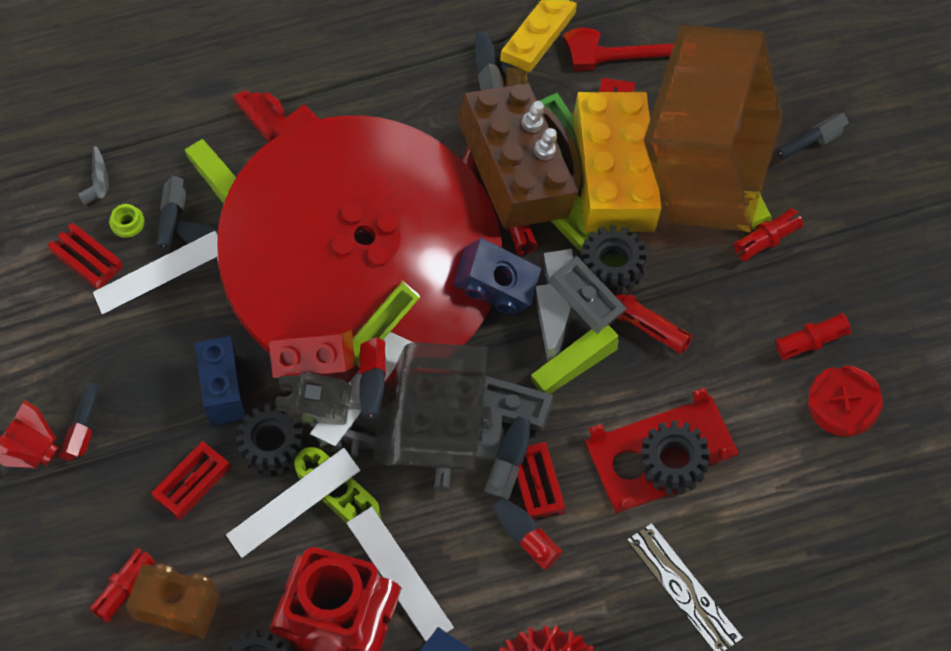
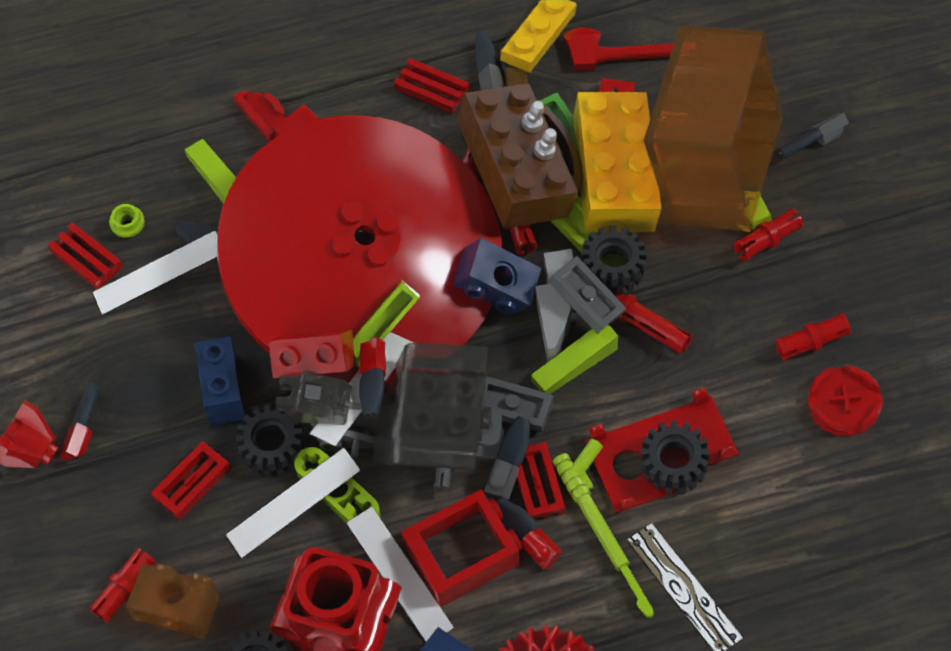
(99, 178): dark grey bar -> none
(171, 204): piece -> none
(434, 81): none -> red tile
(450, 589): none -> red window
(578, 485): none -> lime piece

